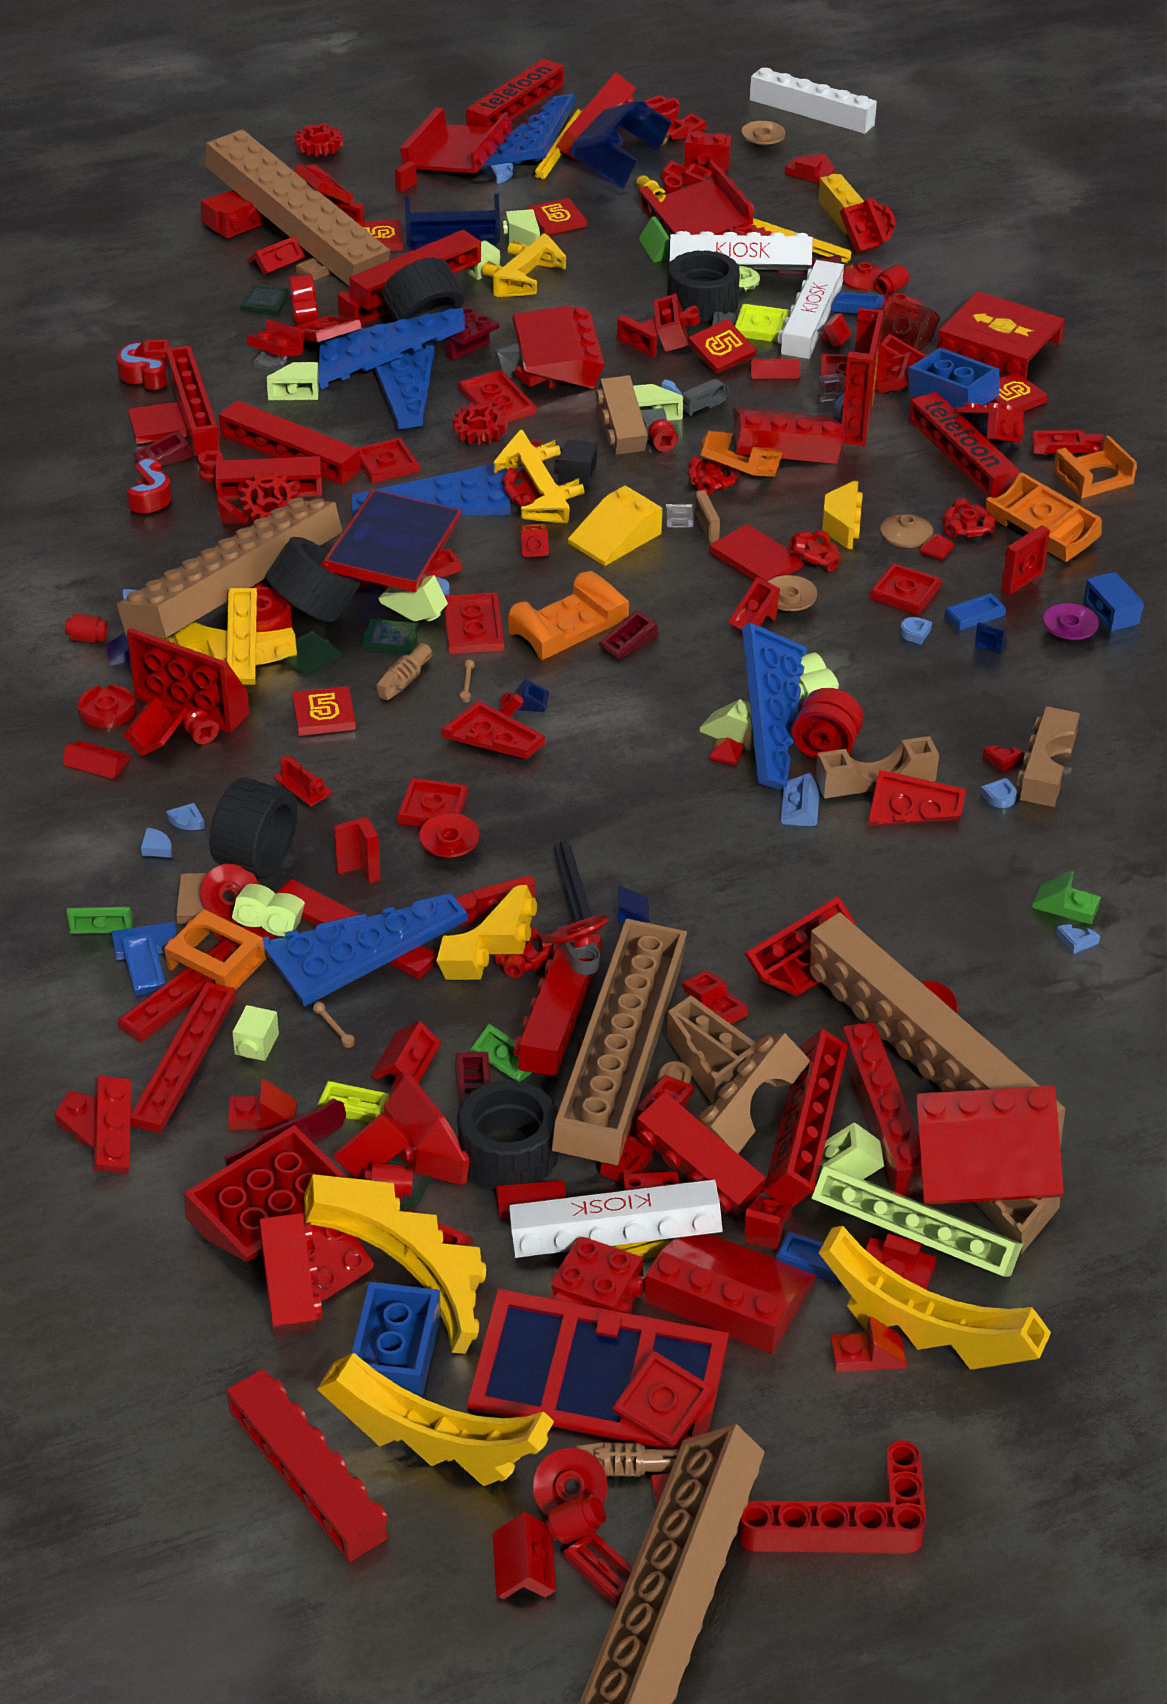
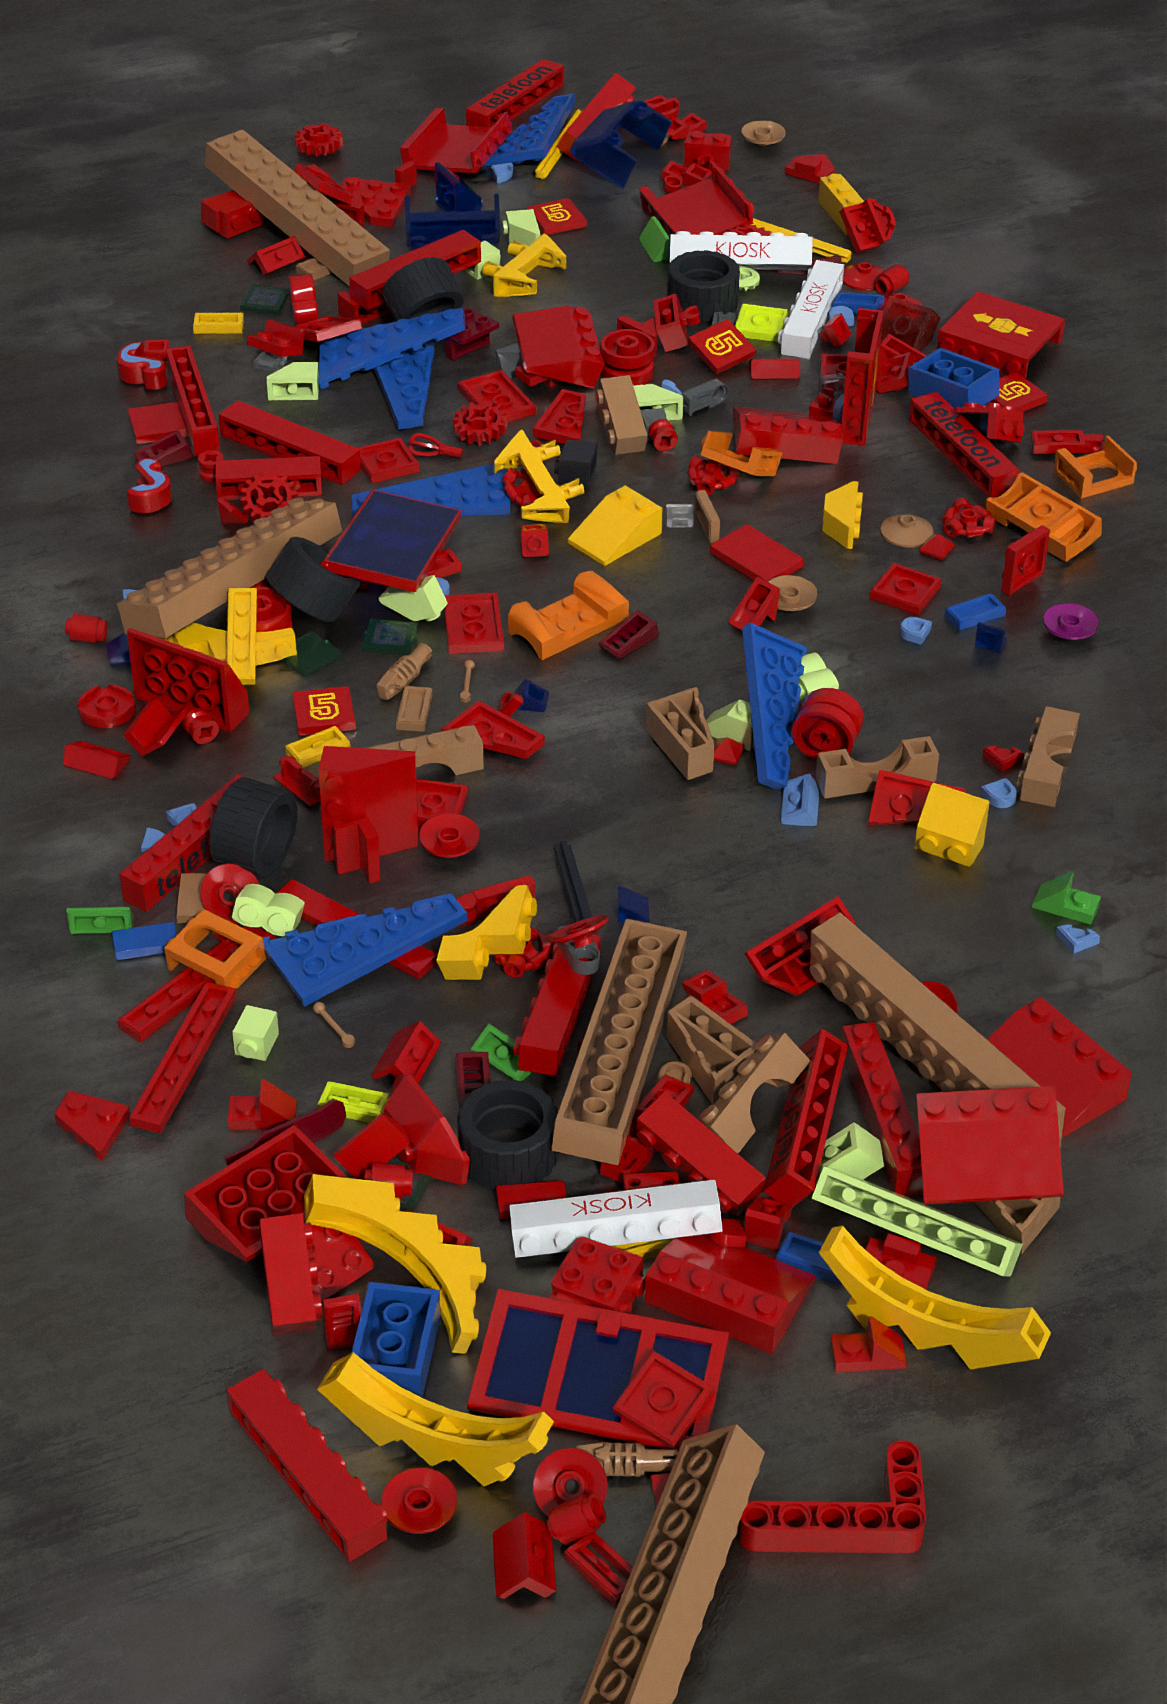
(112, 1125): red plate -> none
(143, 963): blue tile -> none
(176, 853): none -> red brick
(218, 323): none -> yellow tile
(310, 749): none -> yellow tile
(341, 1321): none -> red slope
(374, 786): none -> red slope
(380, 199): none -> red plate
(386, 231): red tile -> none
(414, 708): none -> medium nougat tile
(419, 1488): none -> red dish
(441, 448): none -> red piece
(453, 192): none -> clear blue slope
(456, 748): none -> medium nougat arch
(562, 419): none -> red wing
(630, 354): none -> red wheel
(653, 186): yellow pin -> none
(682, 732): none -> medium nougat wedge
(732, 1235): none -> red tile
(813, 100): white brick -> none
(815, 549): red piece -> none
(823, 403): none -> red tile
(846, 312): none -> medium blue tile
(952, 825): none -> yellow slope
(1063, 1056): none -> red slope
(1113, 601): blue brick -> none

